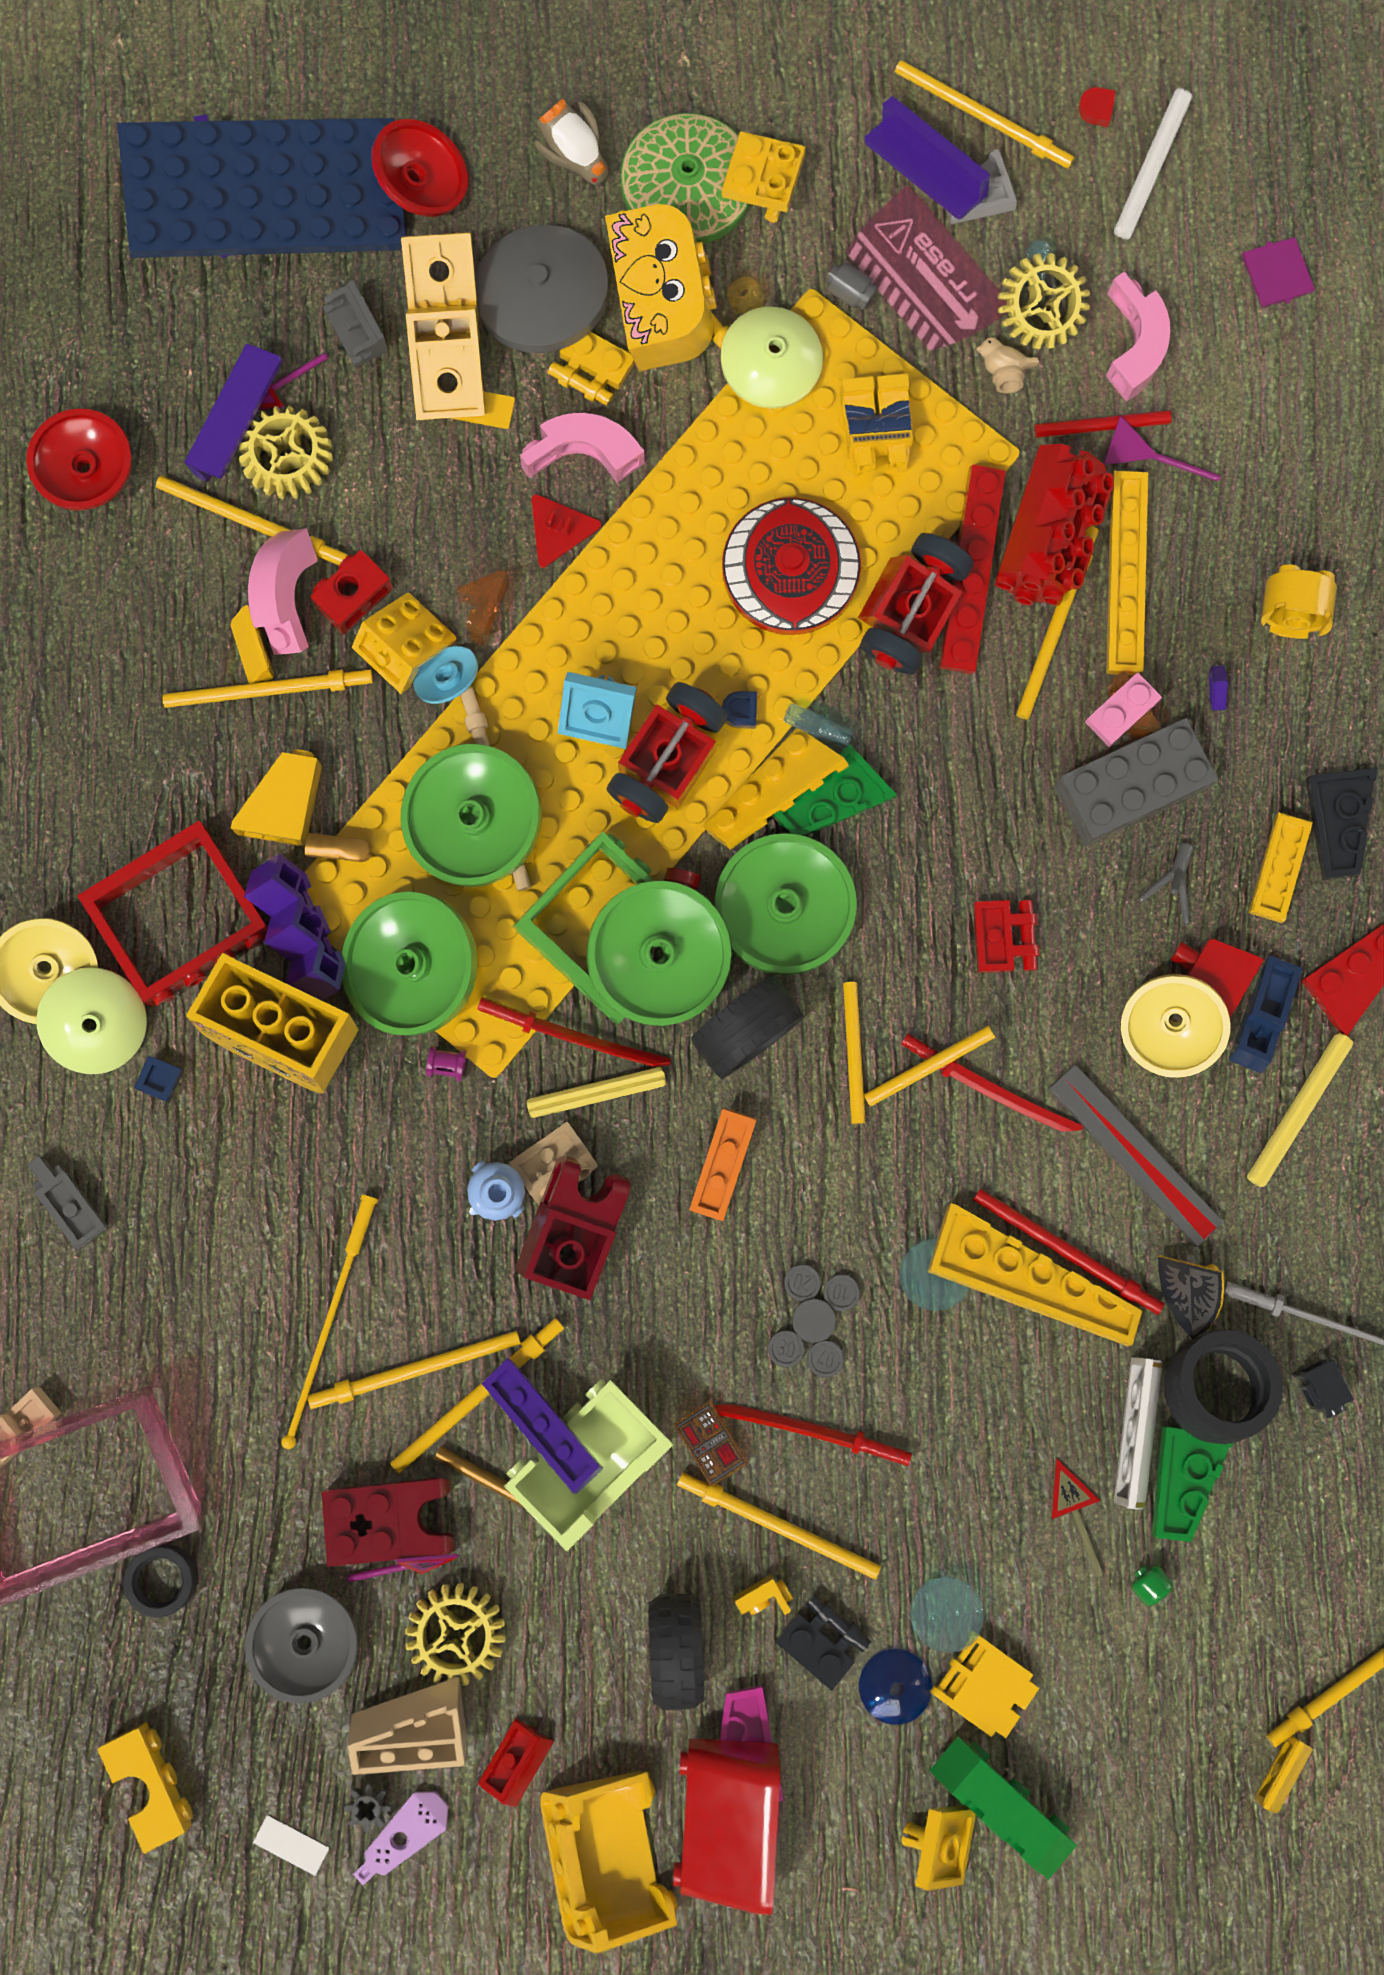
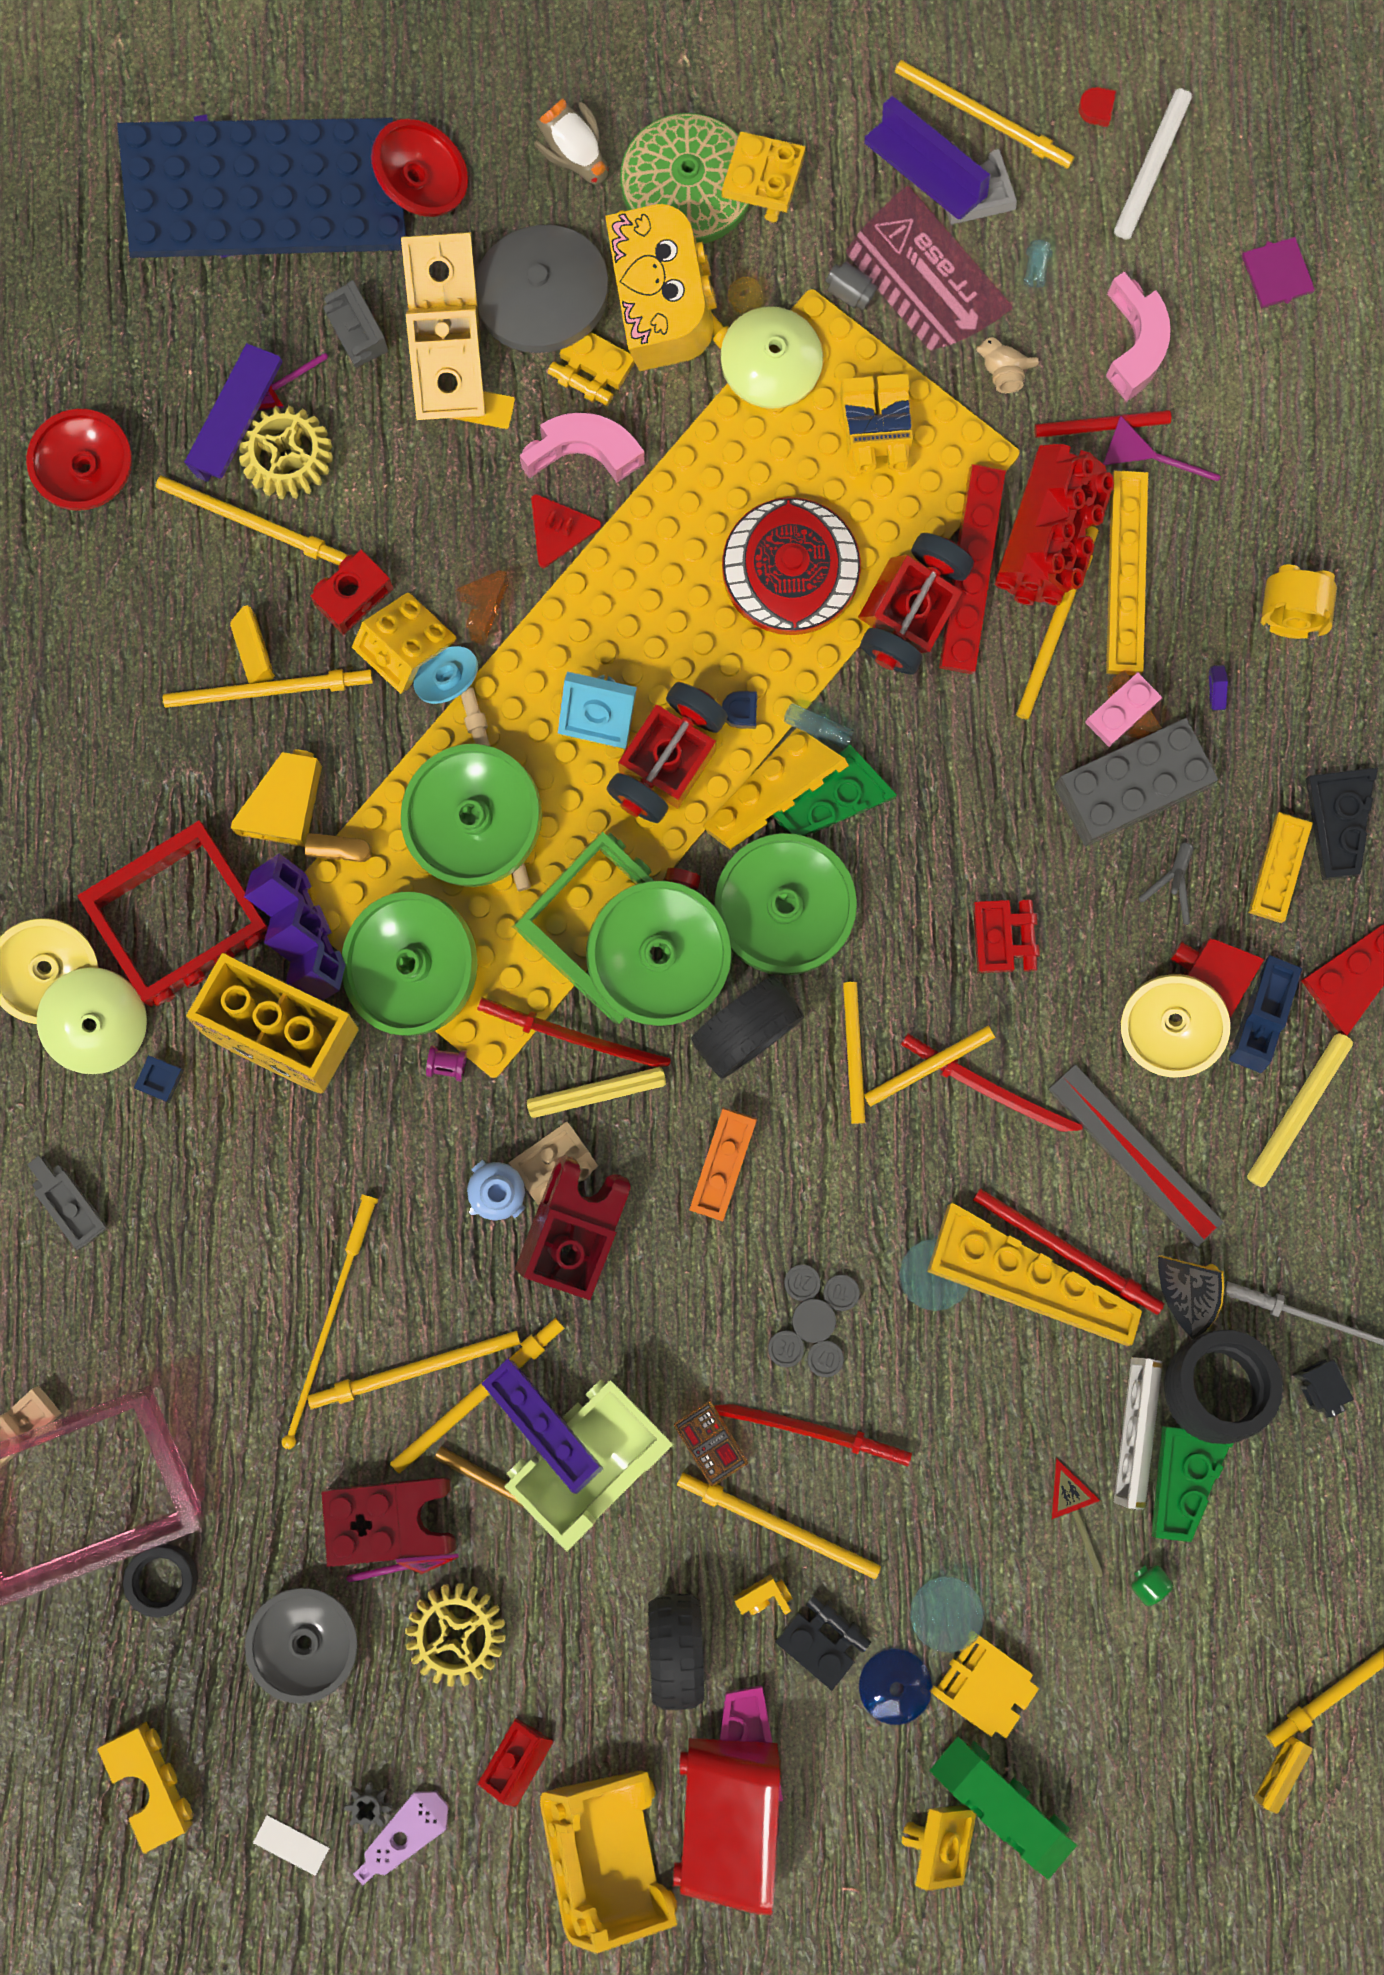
(273, 588): bright pink arch -> none
(410, 1732): tan wedge -> none
(1069, 288): light yellow gear -> none

